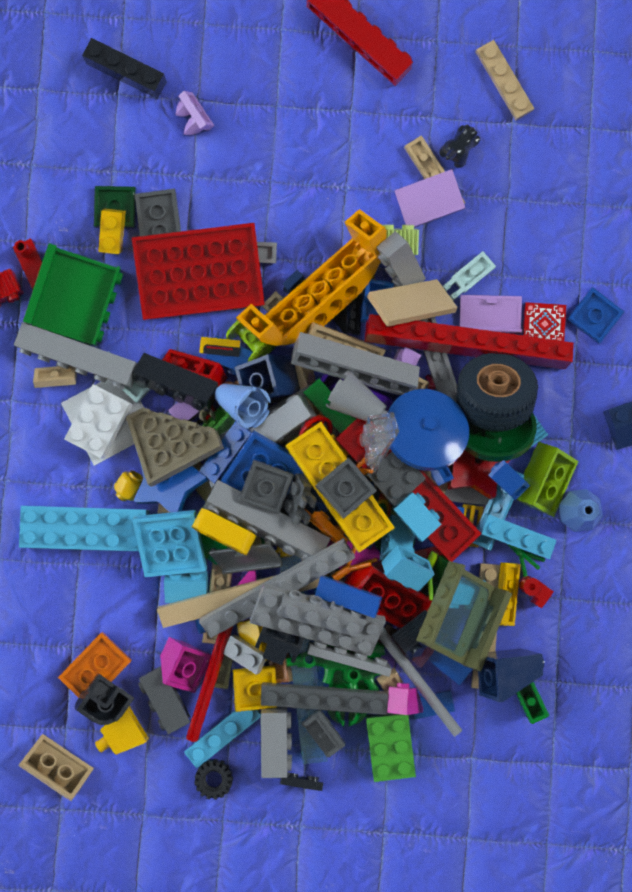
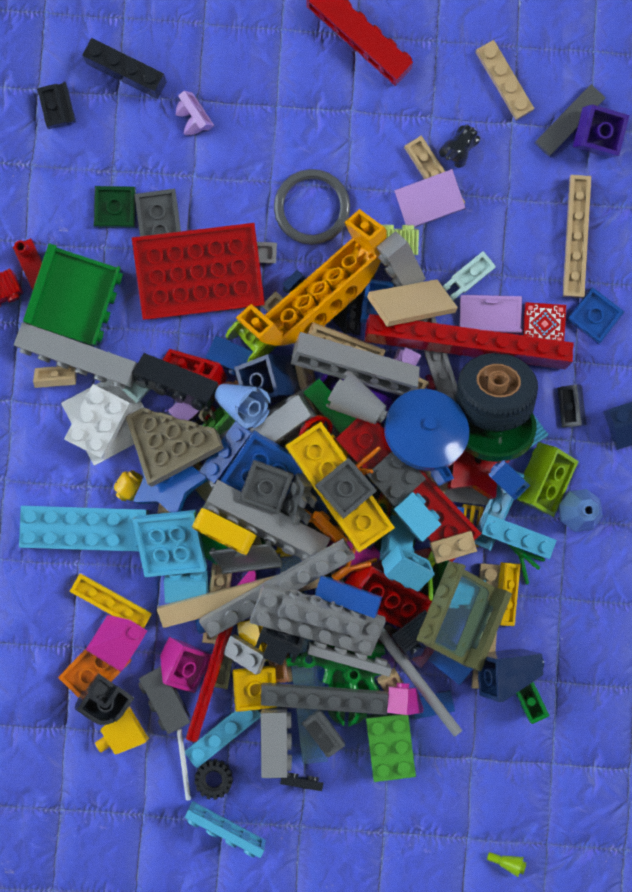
(56, 105): none -> black plate
(56, 767): tan slope -> none
(109, 600): none -> yellow plate
(111, 231): yellow brick -> none
(116, 641): none -> dark pink slope
(183, 764): none -> white axle
(219, 346): sticker -> none
(231, 832): none -> medium azure plate
(307, 238): none -> dark grey wedge
(378, 437): clear slope -> none
(453, 546): none -> tan plate
(513, 864): none -> lime cone
(537, 589): red leg -> none
(568, 121): none -> dark grey tile
(571, 406): none -> black slope
(576, 236): none -> tan plate
(601, 131): none -> dark purple brick

